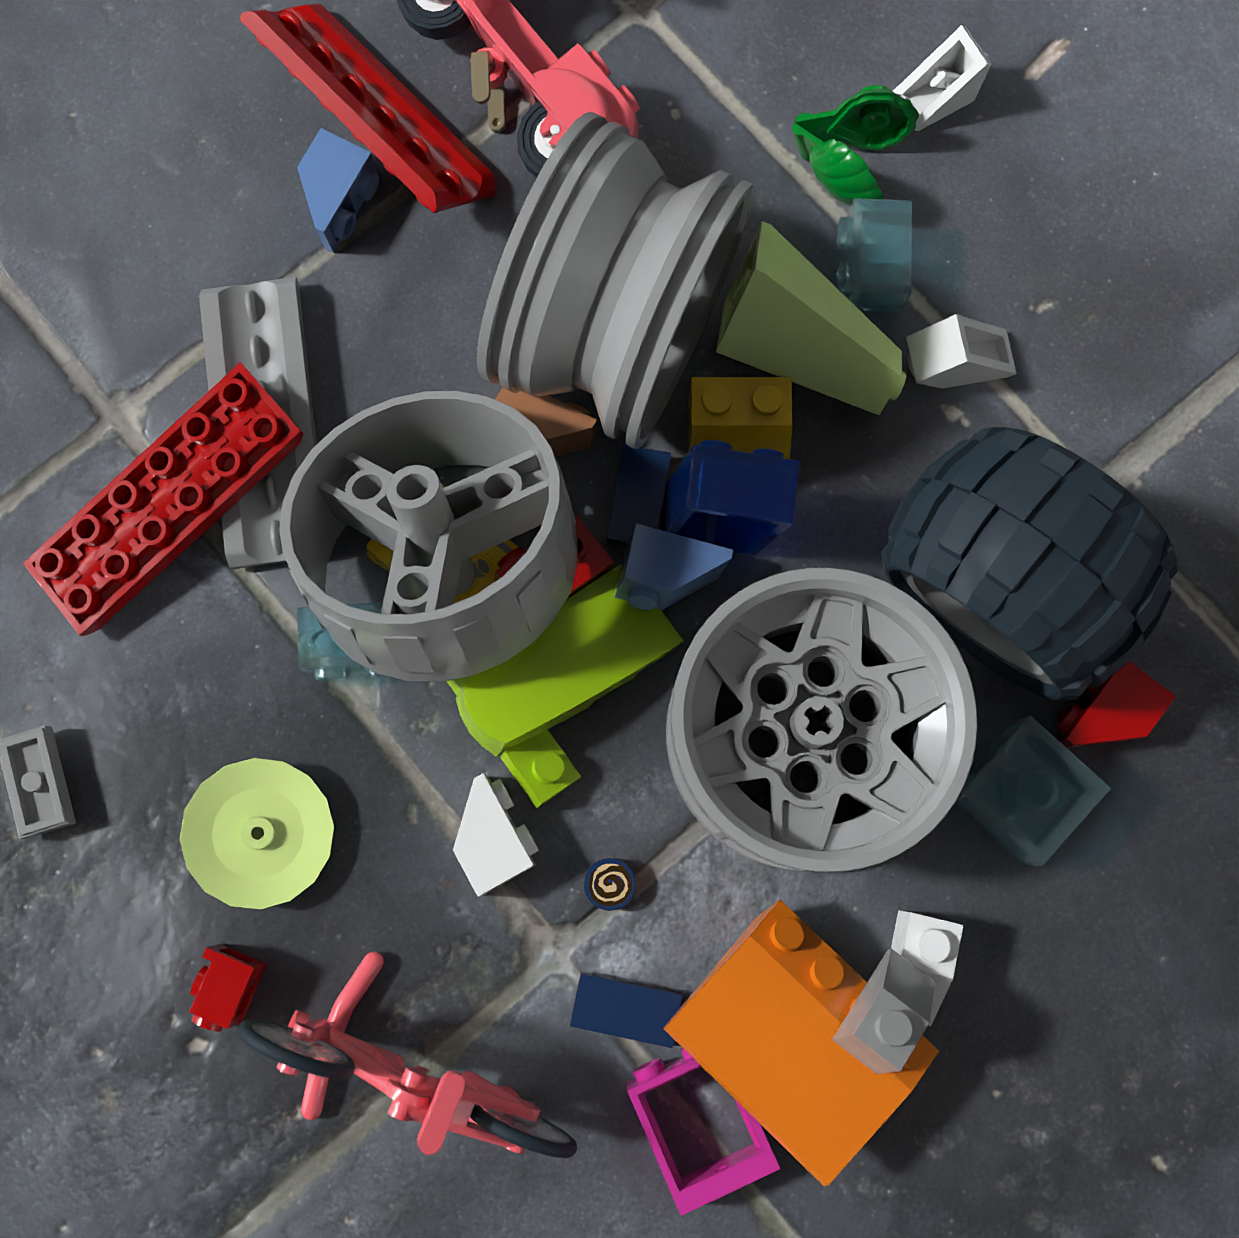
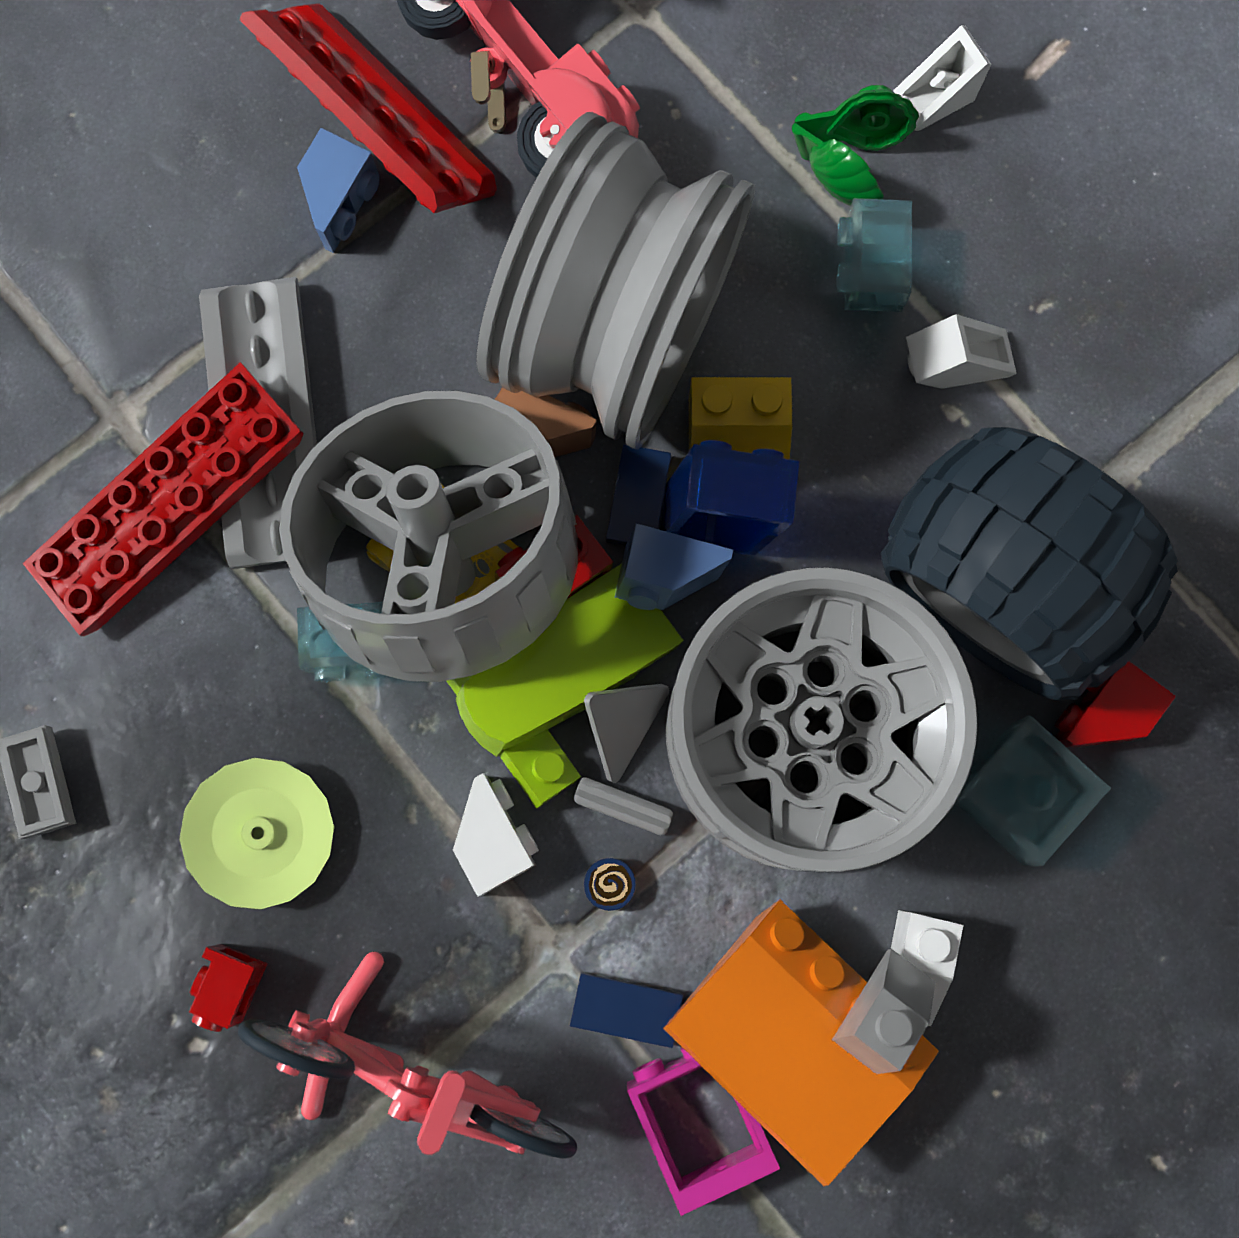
(621, 722): none -> light grey piece
(623, 806): none -> light grey axle
(802, 327): yellowish green slope -> none

